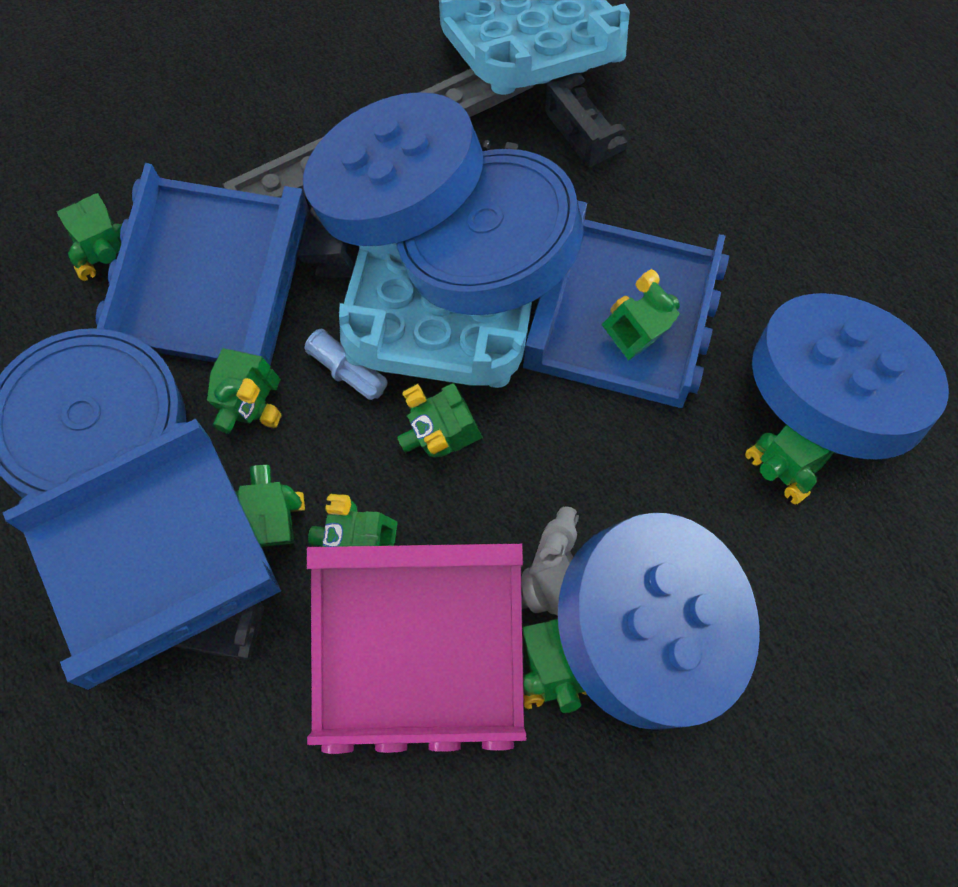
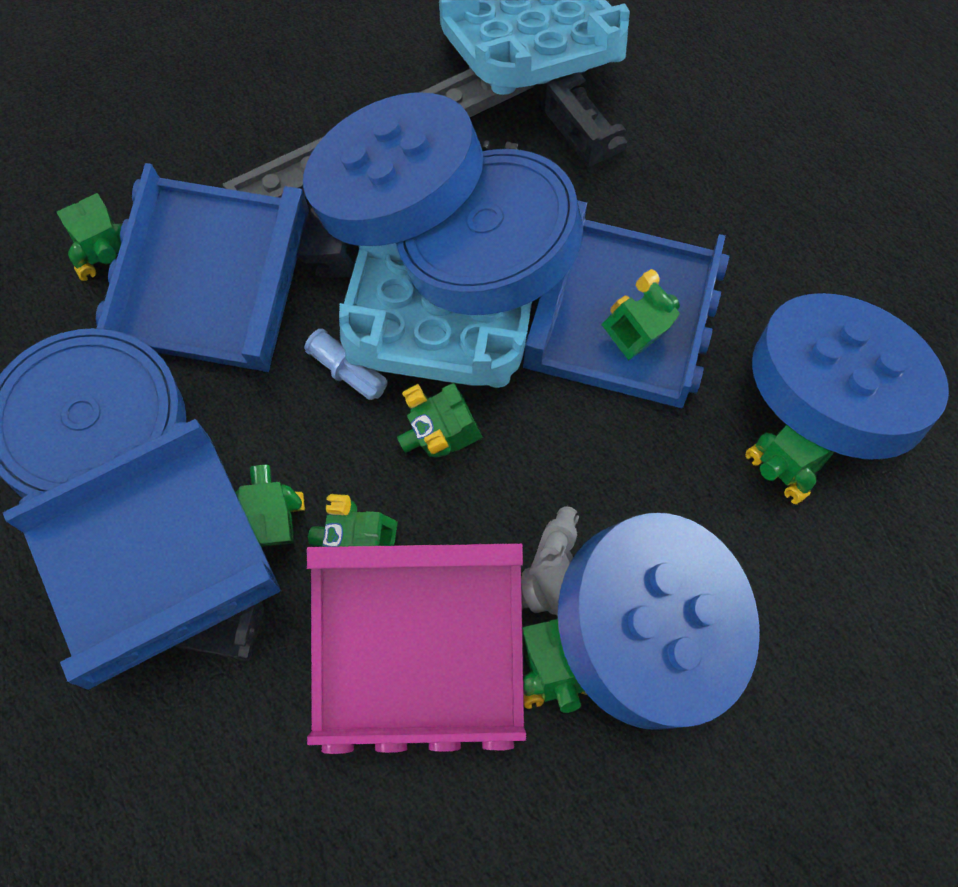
(240, 389): green piece -> none

